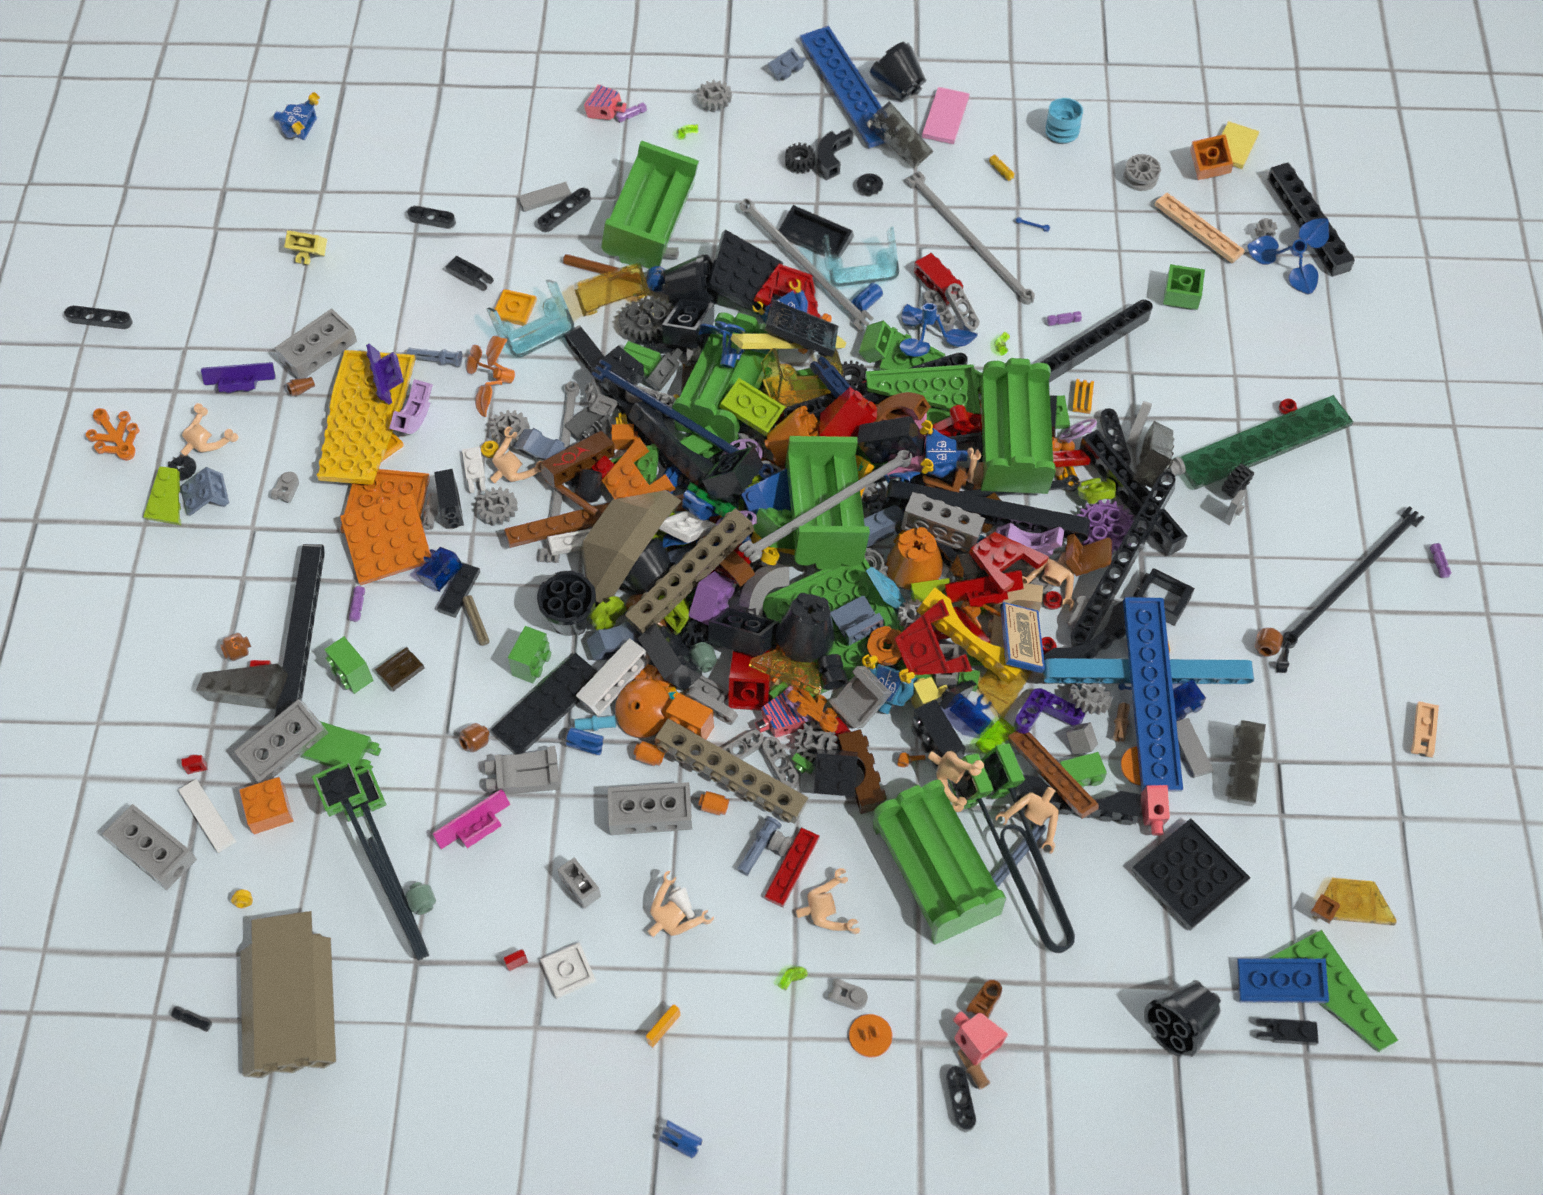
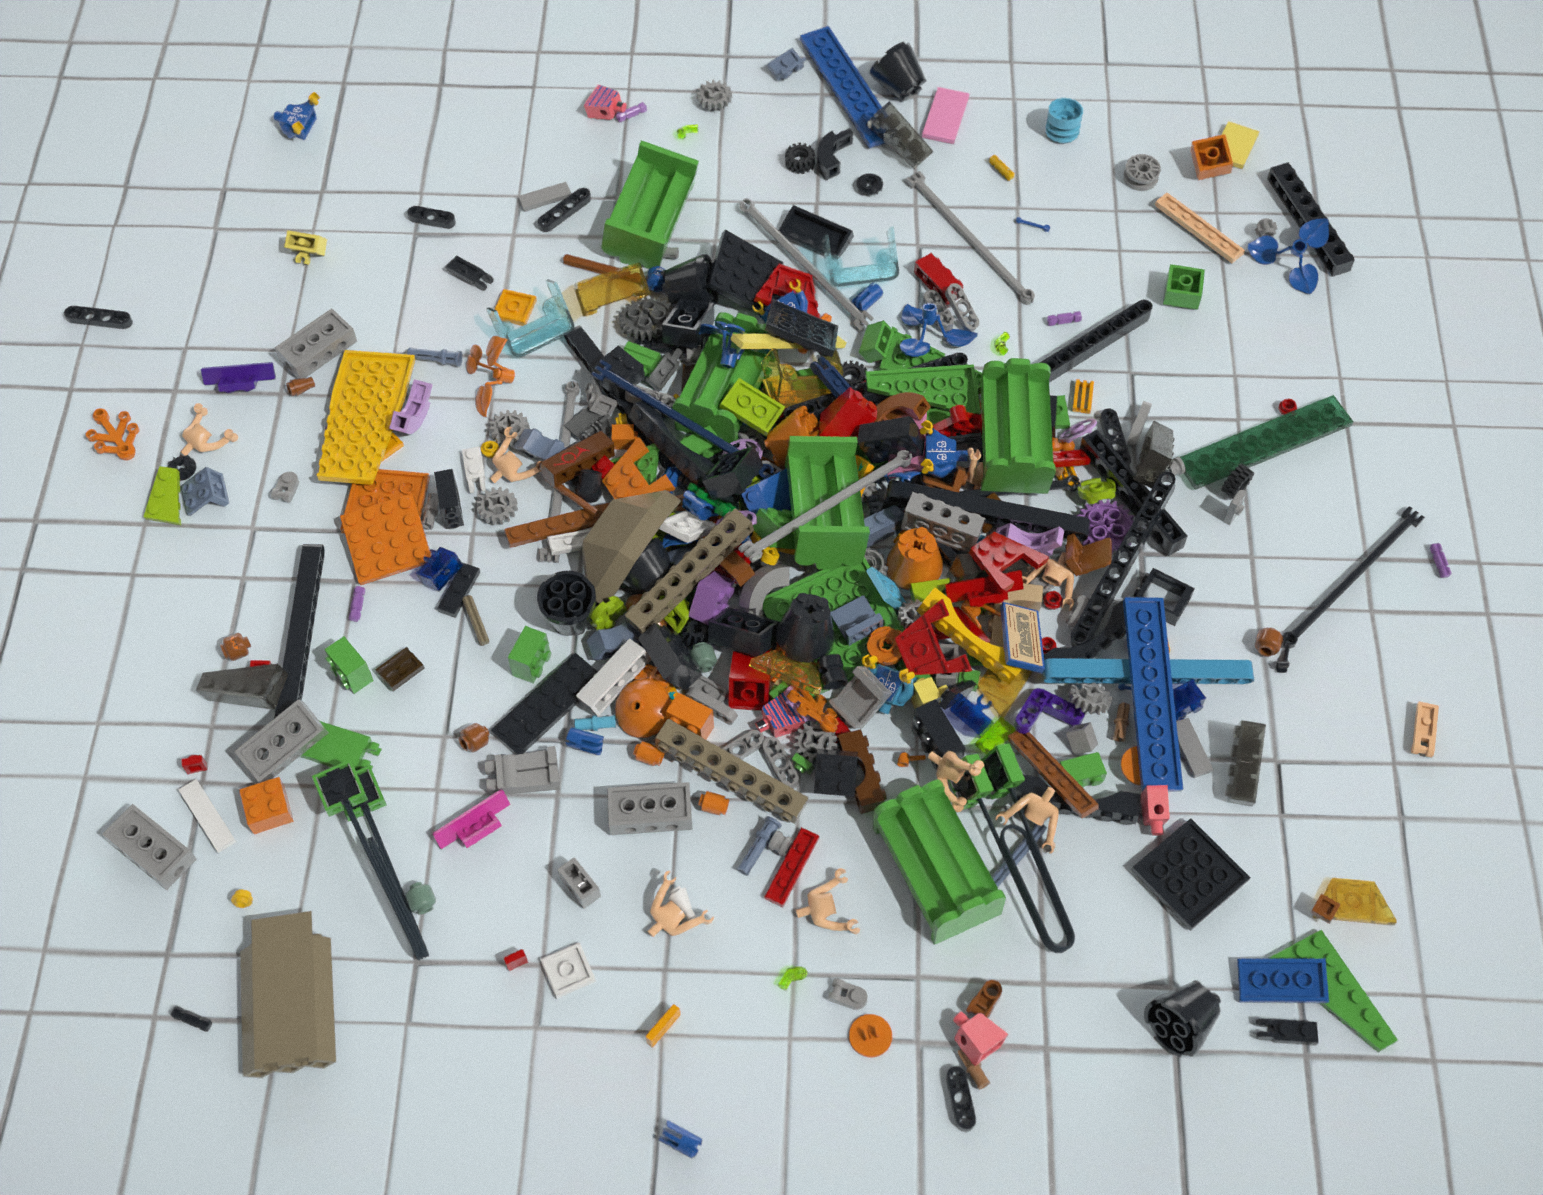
(385, 371): dark purple bracket -> none

